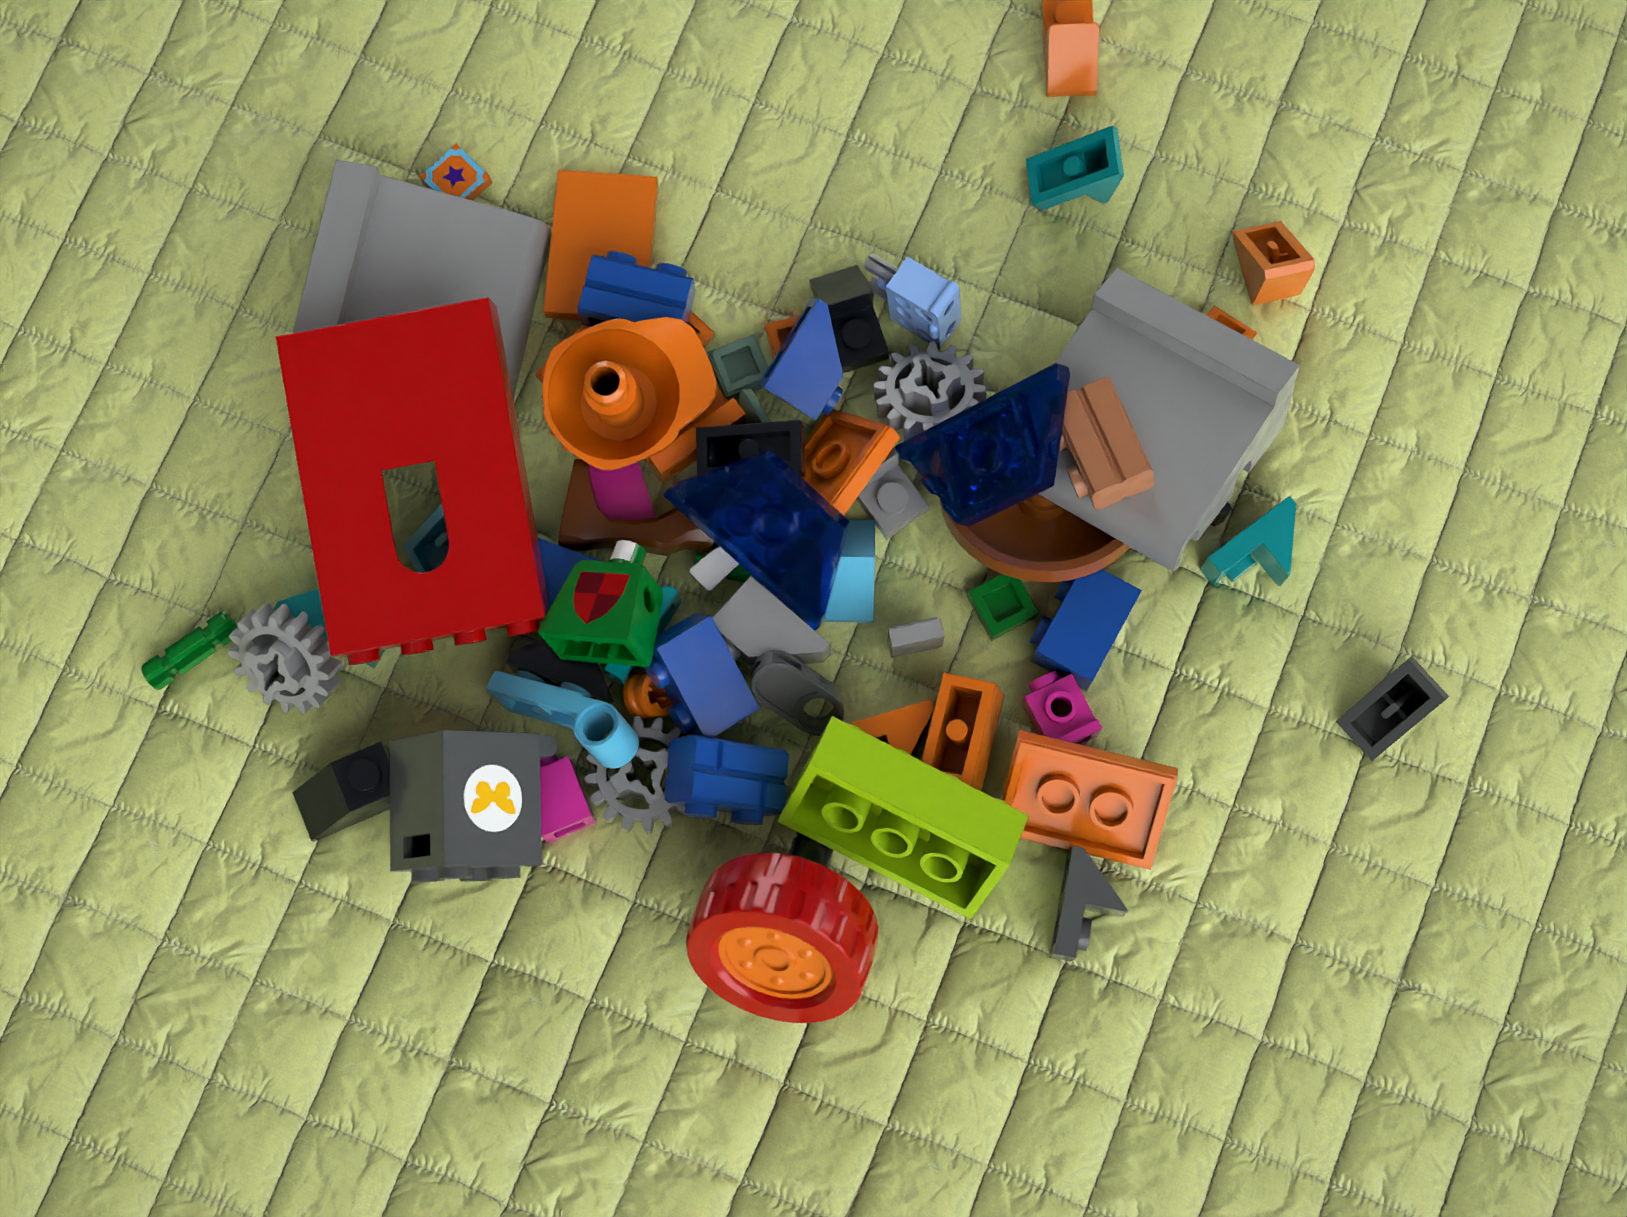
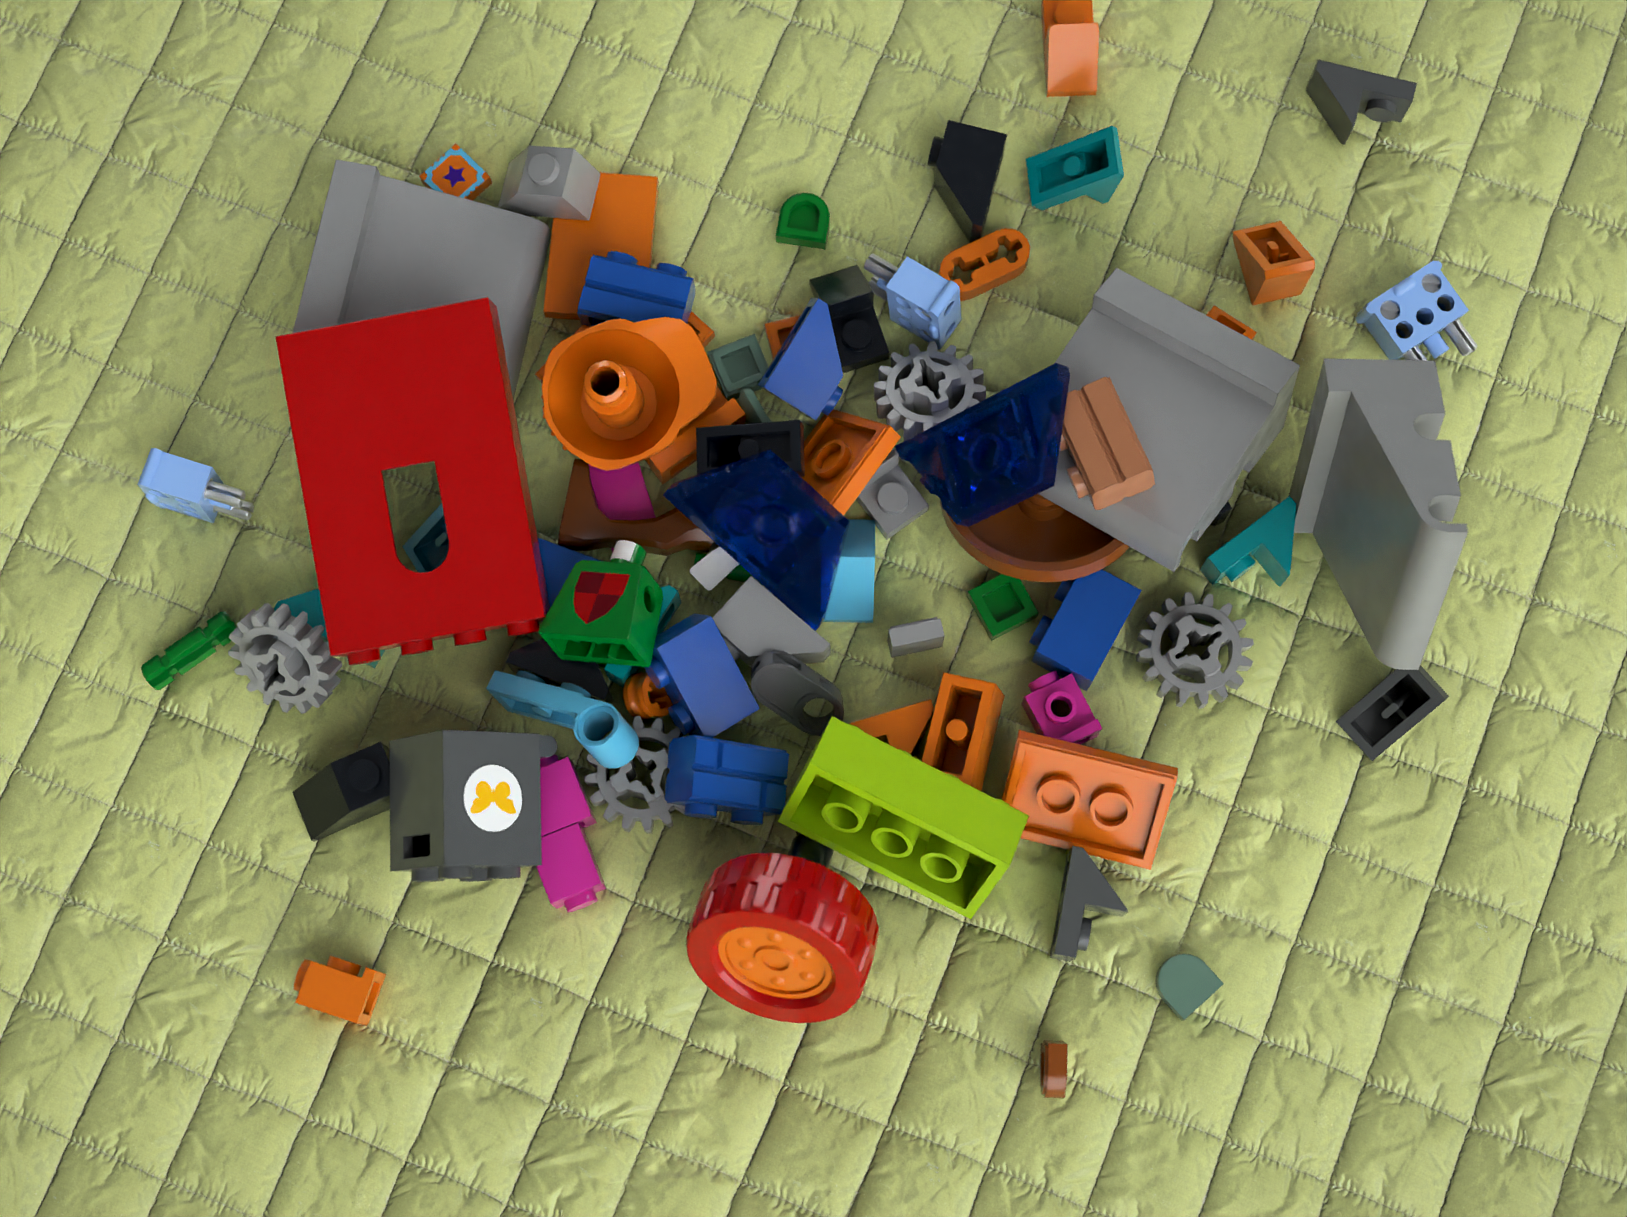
(190, 488): none -> light blue piece
(339, 989): none -> orange brick
(550, 184): none -> light grey slope
(569, 869): none -> dark pink brick
(804, 221): none -> green tile
(967, 173): none -> black slope
(979, 254): none -> orange beam
(1053, 1069): none -> dark orange tile
(1185, 631): none -> light grey gear
(1185, 983): none -> sand green tile
(1346, 91): none -> dark grey slope
(1375, 495): none -> light grey panel
(1412, 300): none -> light blue piece

